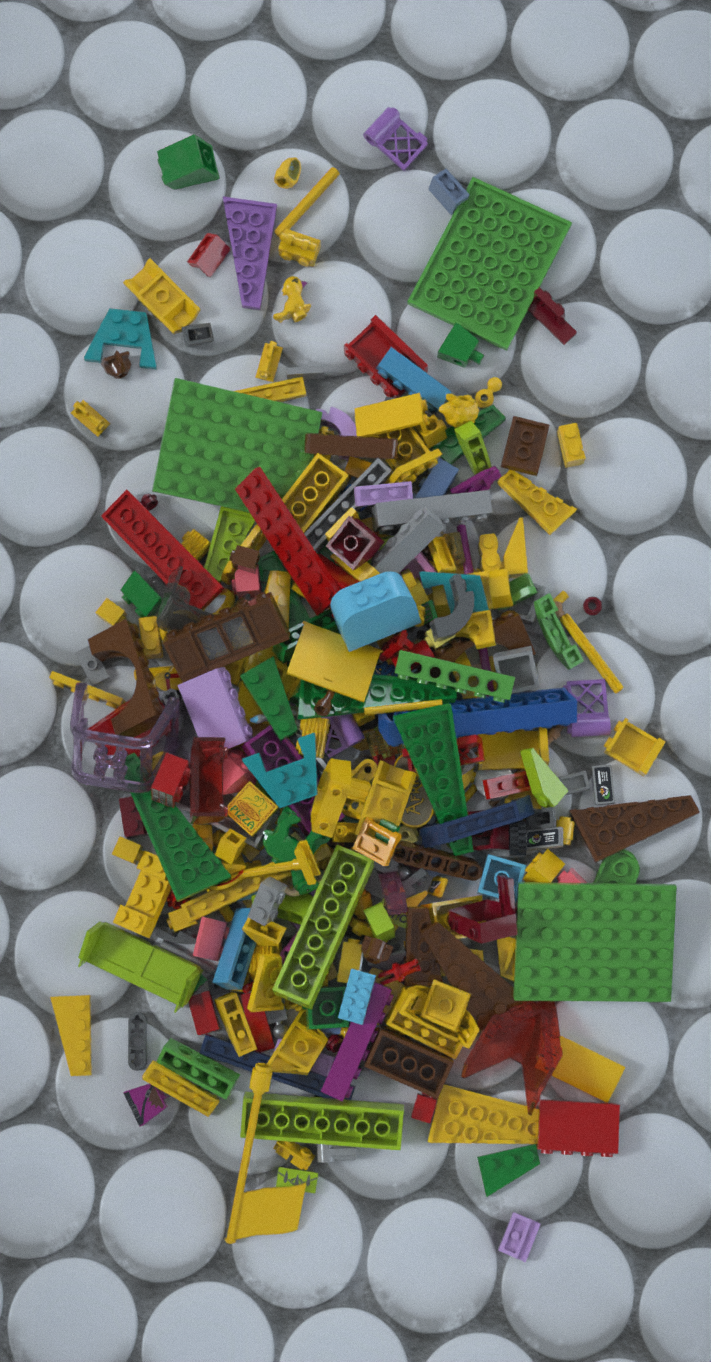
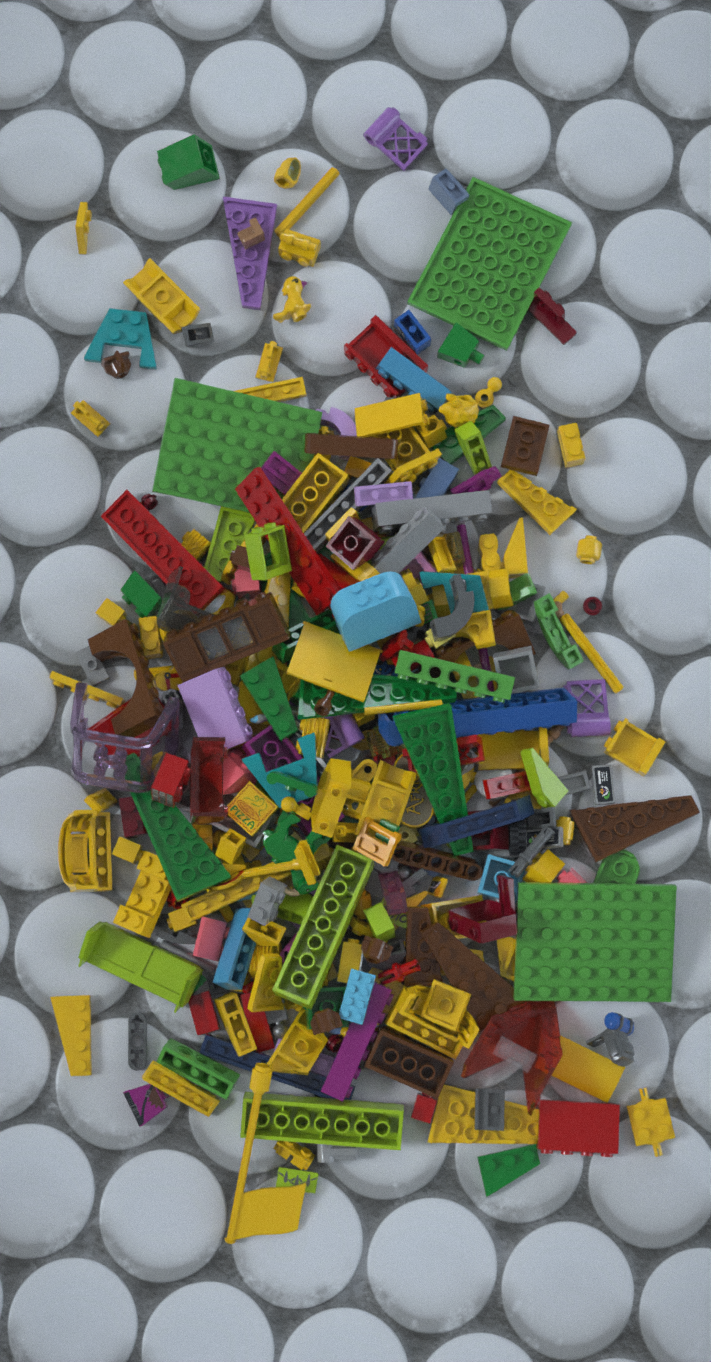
(73, 851): none -> yellow piece
(82, 227): none -> yellow wing
(100, 800): none -> yellow plate
(209, 254): panel -> none
(252, 234): none -> medium nougat panel
(278, 548): none -> lime window
(280, 472): none -> magenta plate
(289, 804): none -> yellow plate
(292, 783): none -> green plate
(309, 372): light grey tile -> none
(325, 1021): none -> reddish brown piece
(412, 332): none -> blue brick
(489, 1109): none -> dark grey plate
(514, 1054): none -> clear plate
(519, 1237): lavender plate -> none
(531, 851): none -> dark grey pin
(589, 550): none -> yellow head
(616, 1039): none -> dark grey piece
(650, 1121): none -> yellow plate

